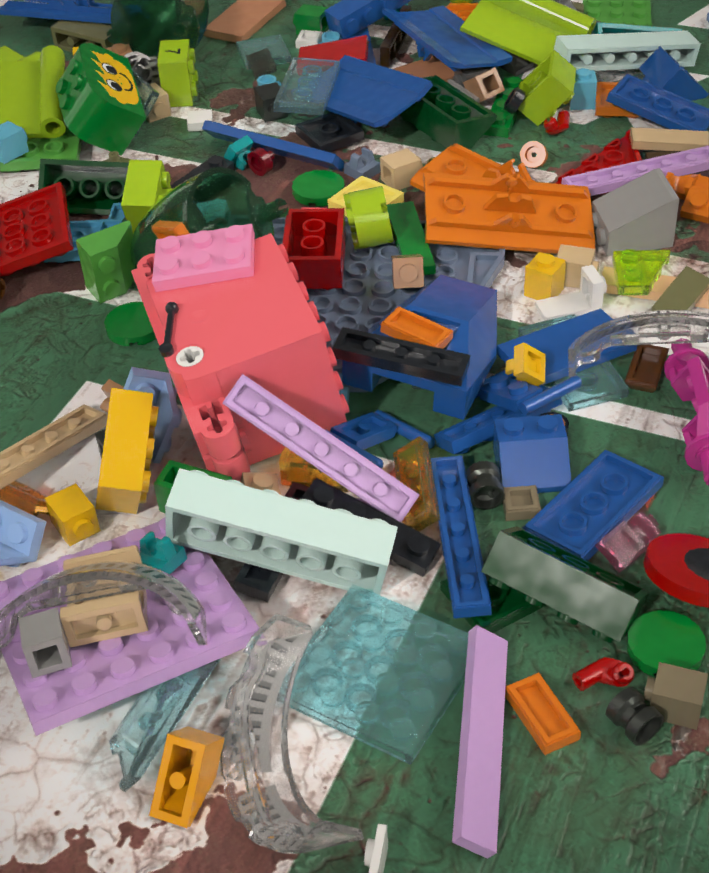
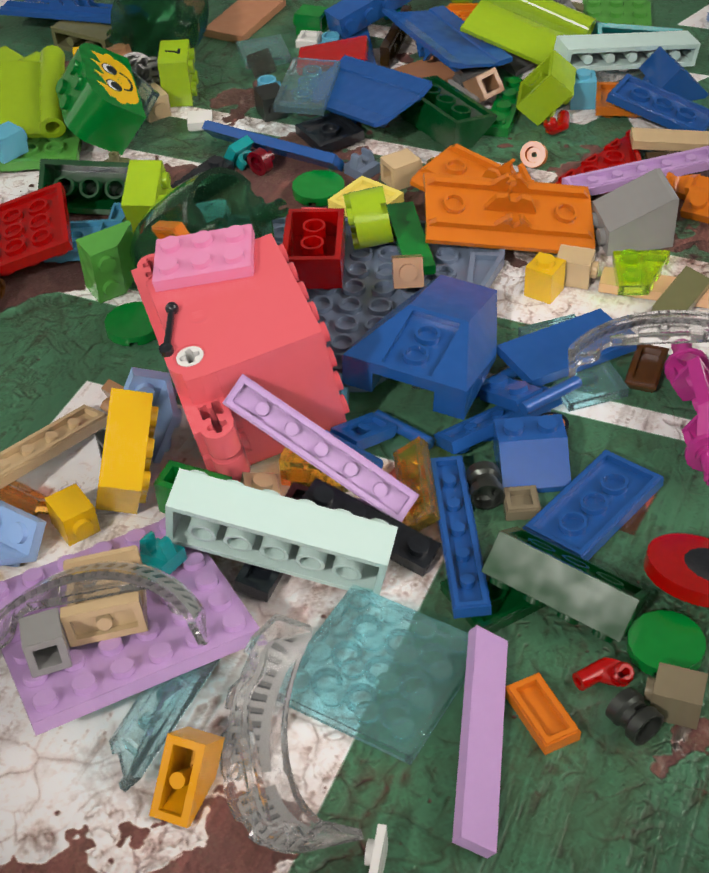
(401, 356): black plate -> none
(414, 328): orange tile -> none
(514, 100): black tile -> none
(527, 364): yellow tile -> none
(578, 303): white bracket -> none
(629, 540): clear pink plate -> none

